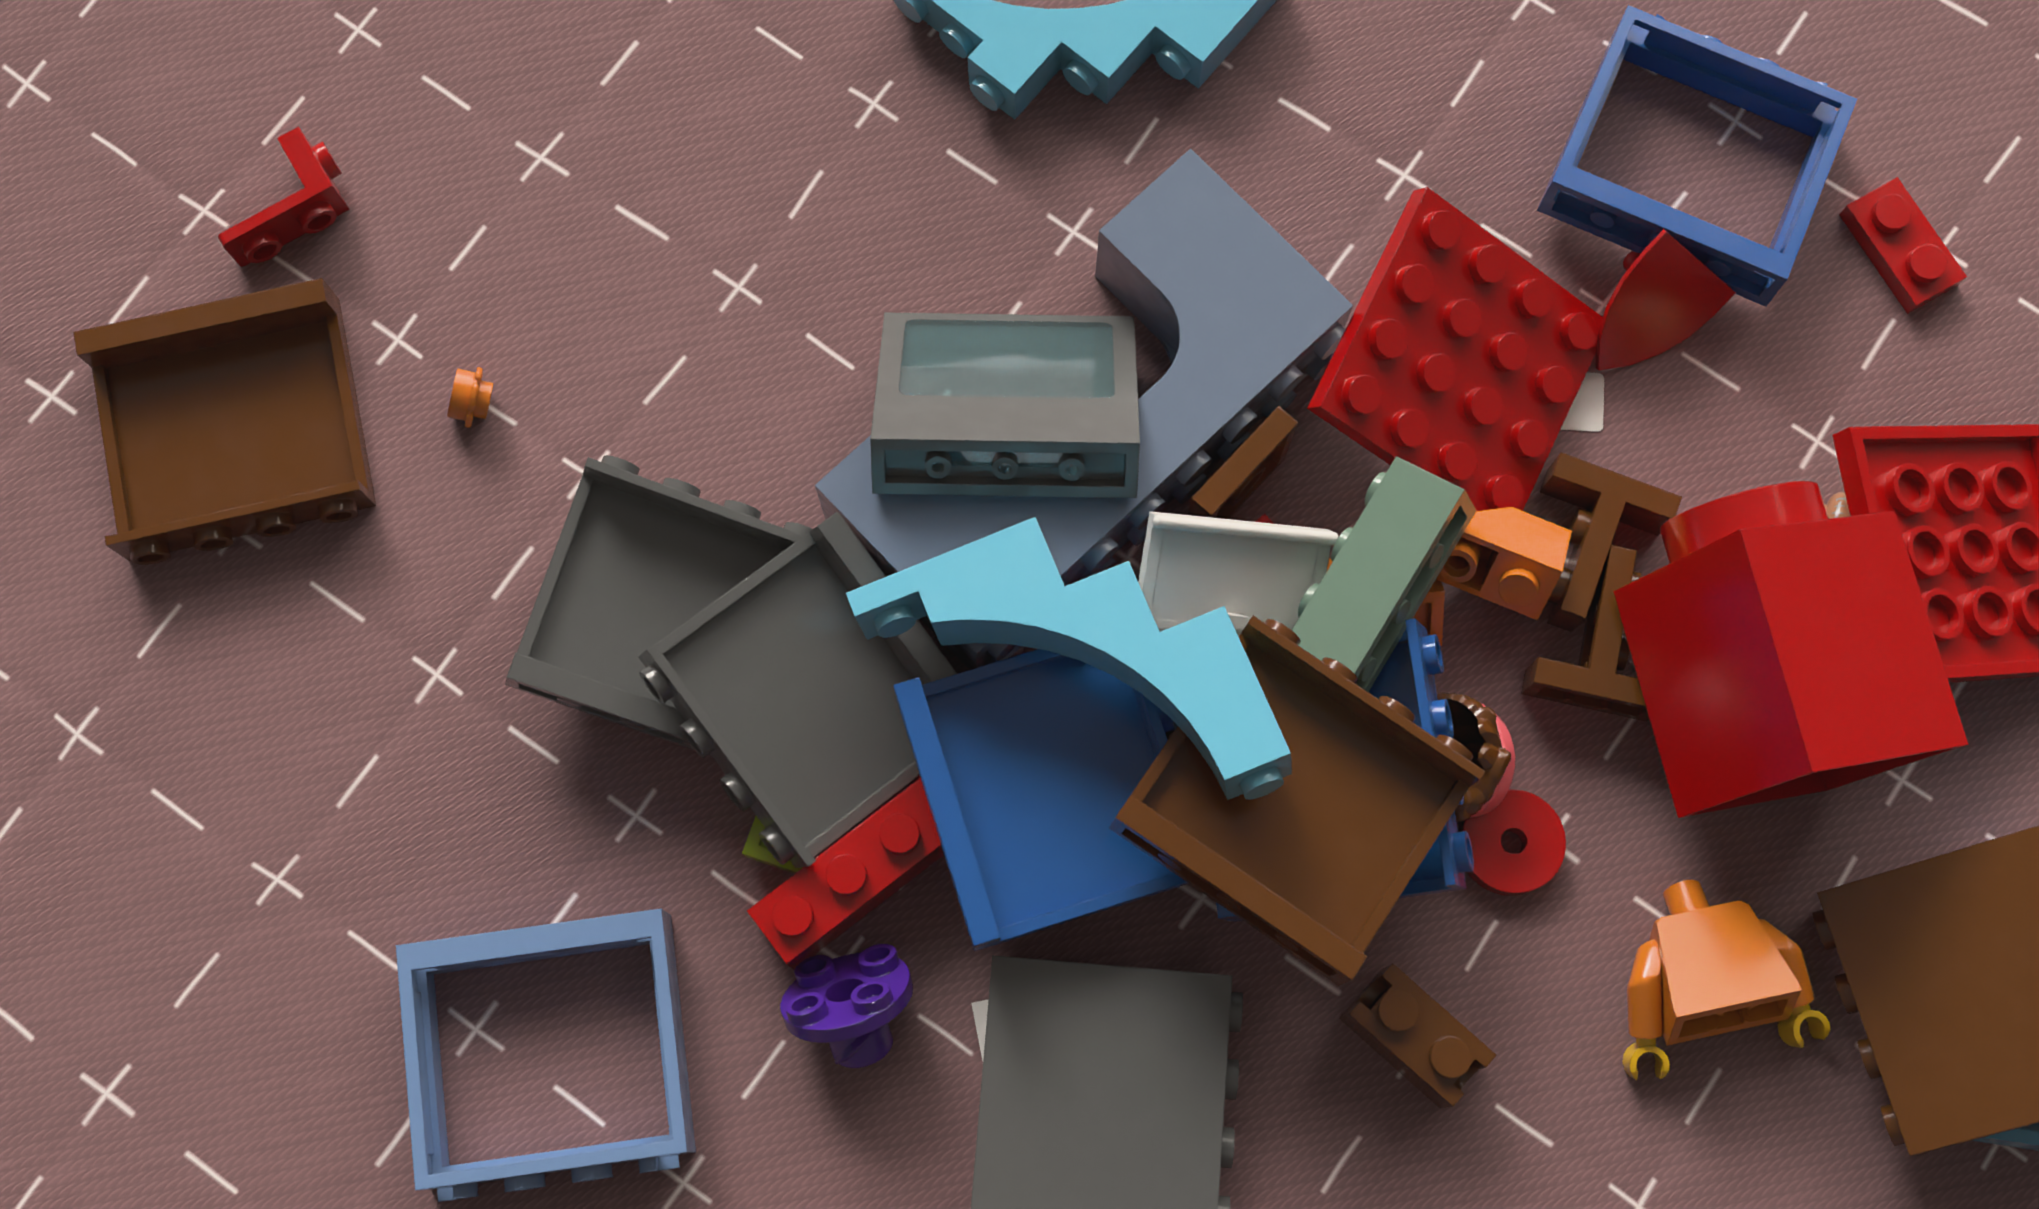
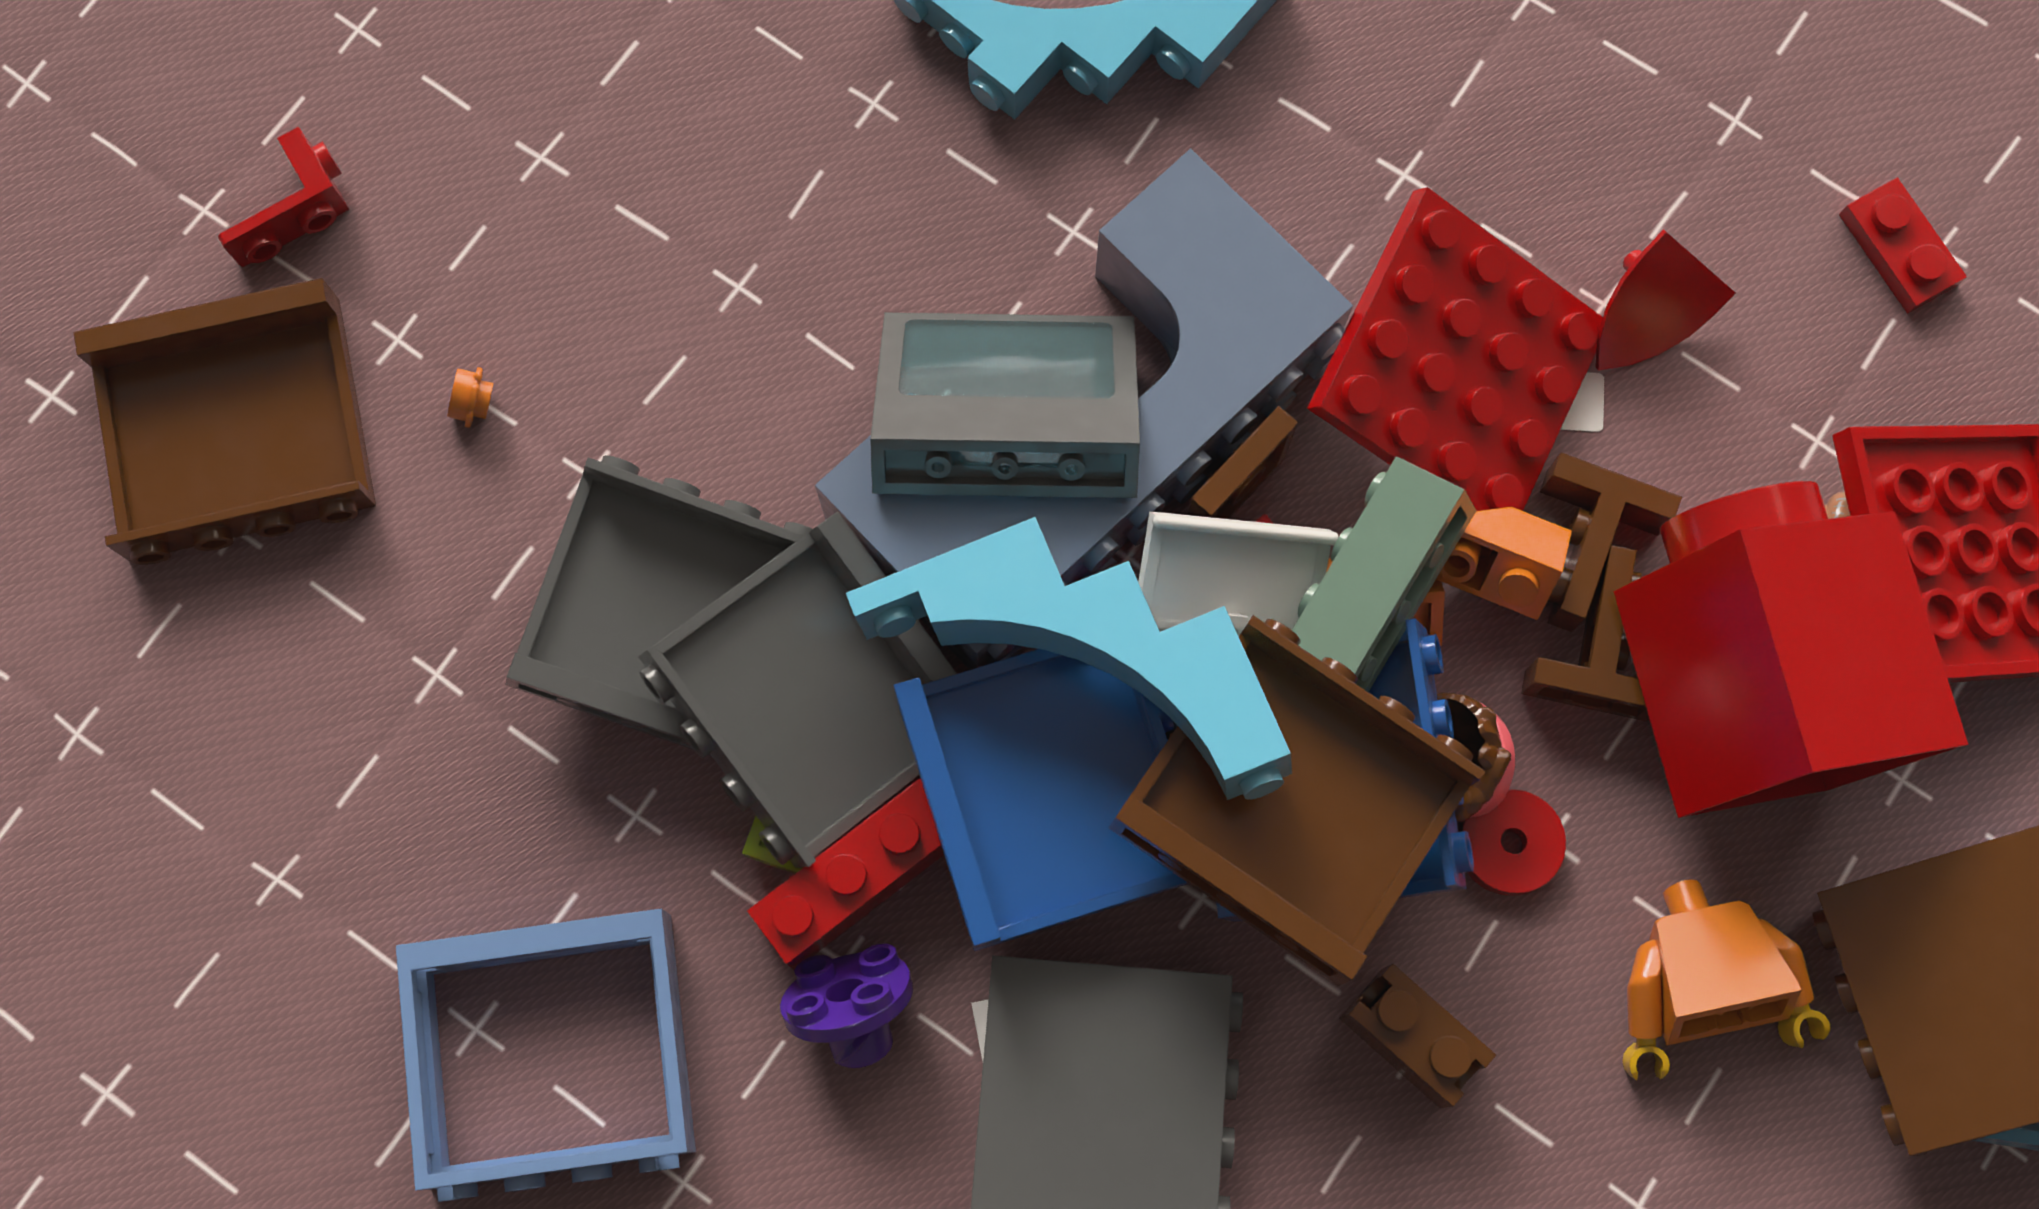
(1734, 78): blue window -> none

